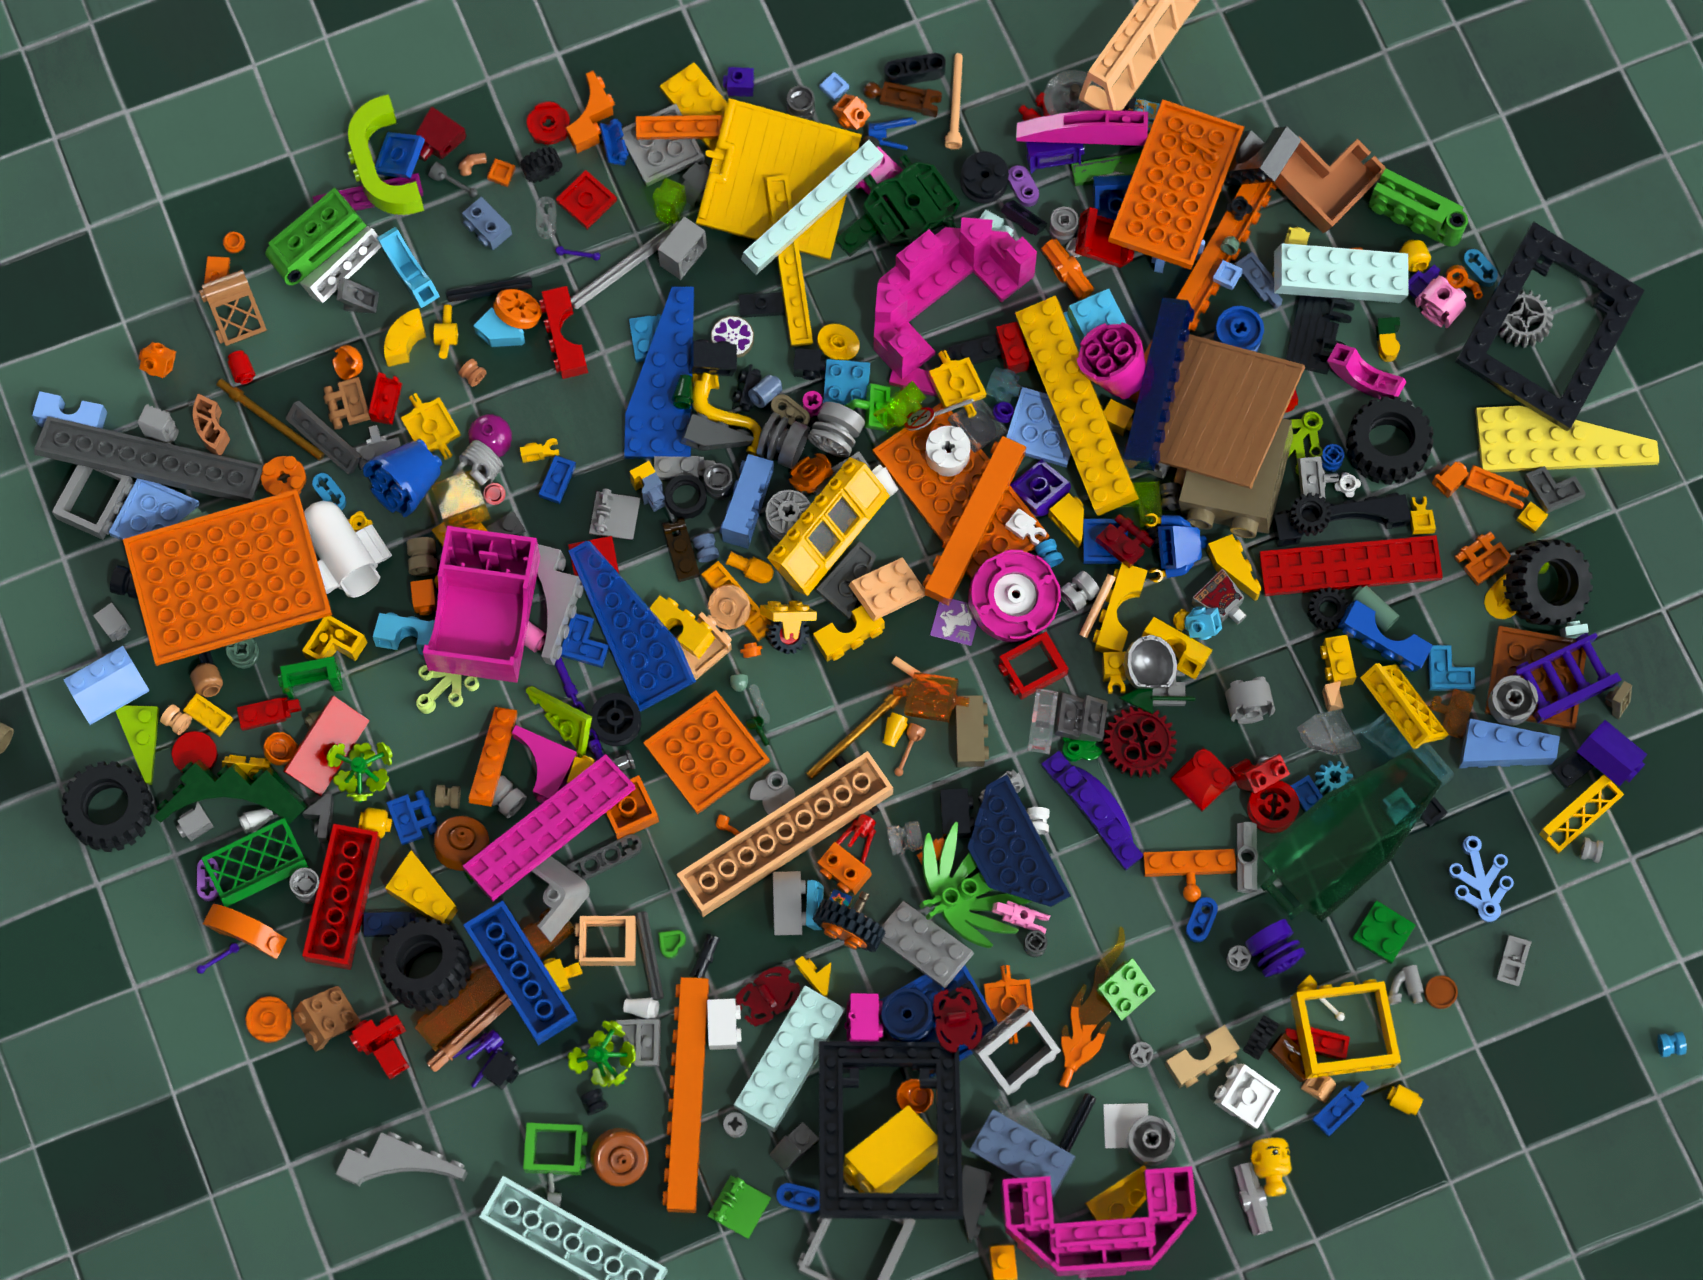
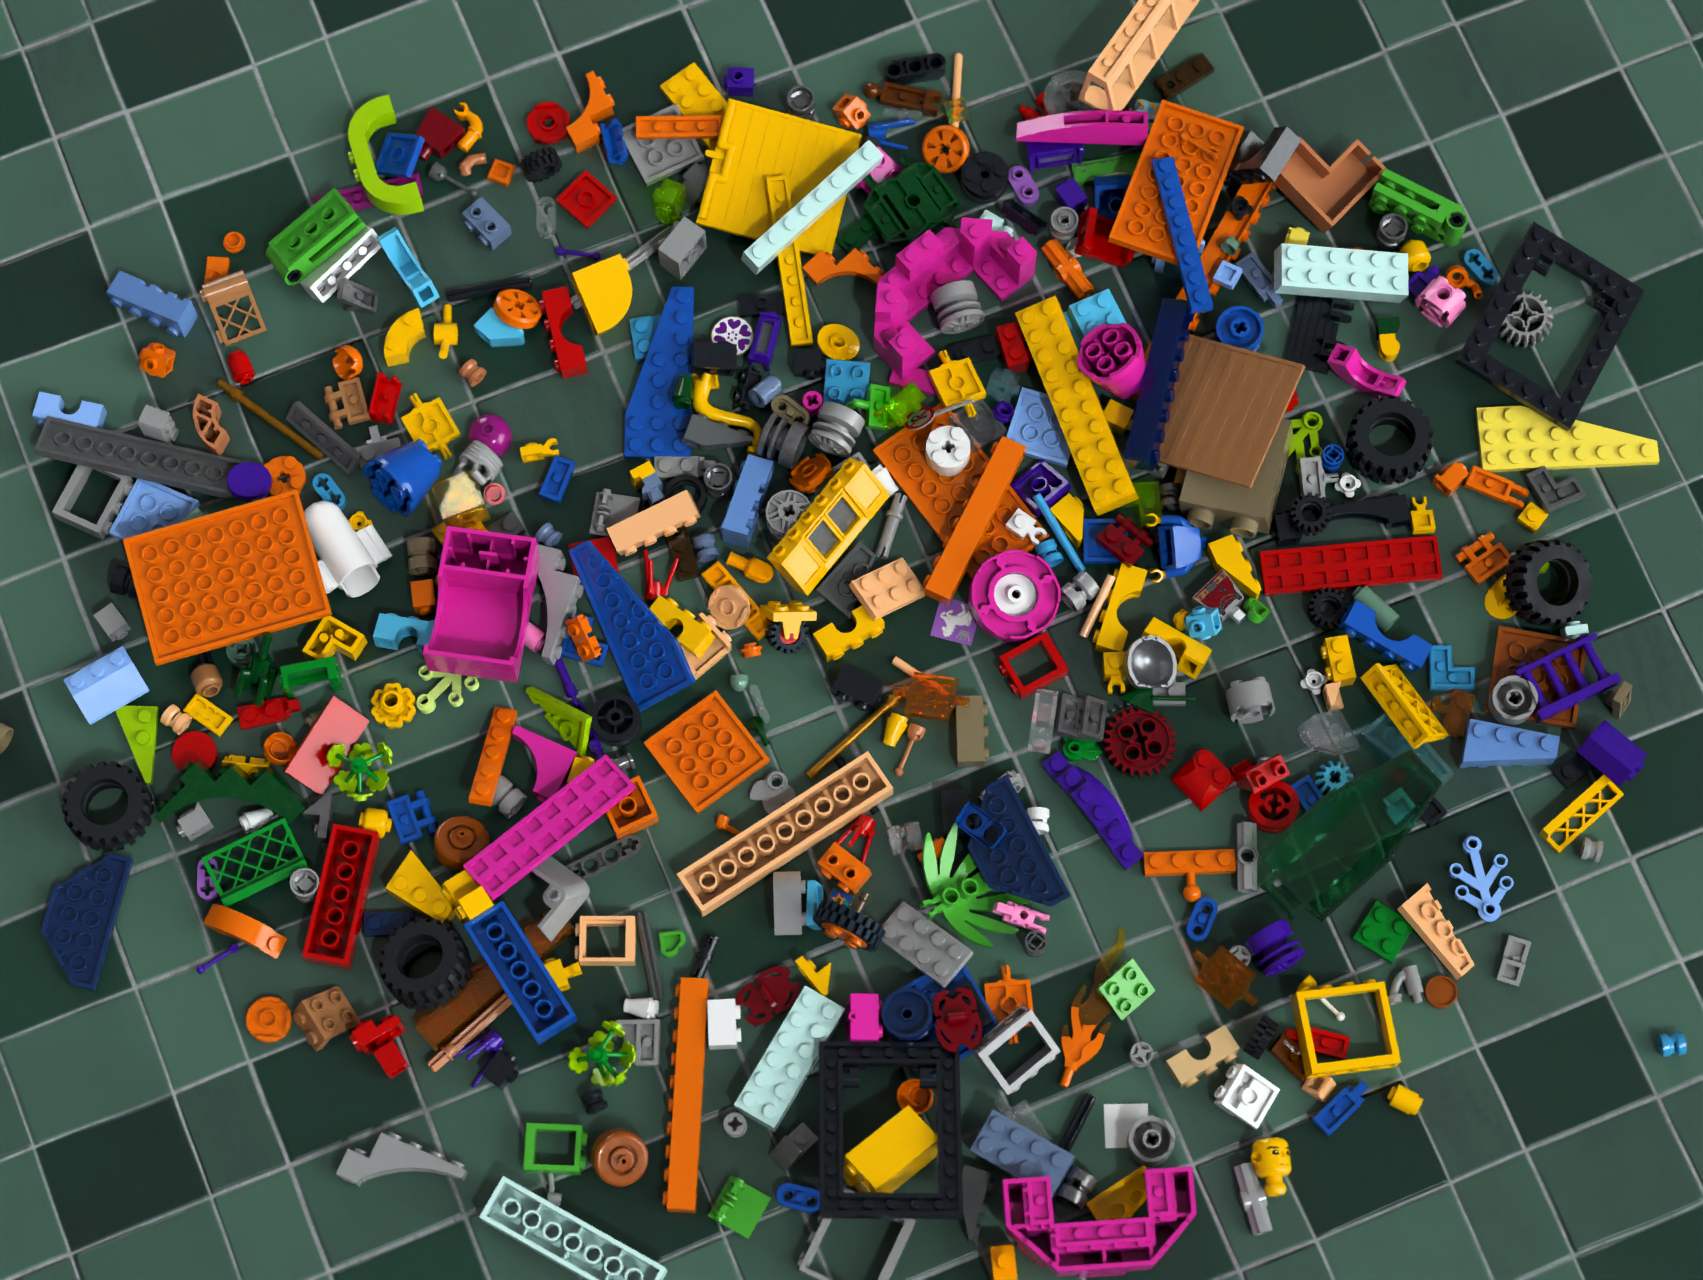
(84, 916): none -> dark blue plate
(152, 304): none -> medium blue wedge
(249, 481): none -> dark purple tile
(258, 672): none -> dark green plant
(393, 715): none -> yellow plant
(447, 796): dark tan wheel -> none
(466, 896): none -> yellow brick
(474, 130): none -> light orange piece
(548, 535): none -> sand blue wheel
(587, 647): none -> orange hinge
(604, 292): none -> yellow brick
(653, 523): none -> light nougat brick
(654, 589): none -> red plant
(765, 339): none -> dark purple window
(834, 86): light blue tile -> none
(856, 263): none -> orange arch
(857, 688): none -> black brick
(893, 516): none -> light grey pin
(902, 113): none -> clear piece
(956, 110): none -> clear yellow tile
(957, 307): none -> light grey wheel
(958, 150): none -> orange wheel
(961, 823): none -> blue piece
(1045, 510): none -> dark azure bar
(1070, 195): none -> dark purple brick
(1070, 1193): none -> flat silver wheel
(1182, 235): none -> blue plate
(1184, 77): none -> dark brown plate
(1225, 977): none -> clear orange plate
(1256, 610): none -> bright green tile
(1313, 675): none -> white plate
(1391, 231): none -> flat silver wheel
(1436, 932): none -> light nougat wing

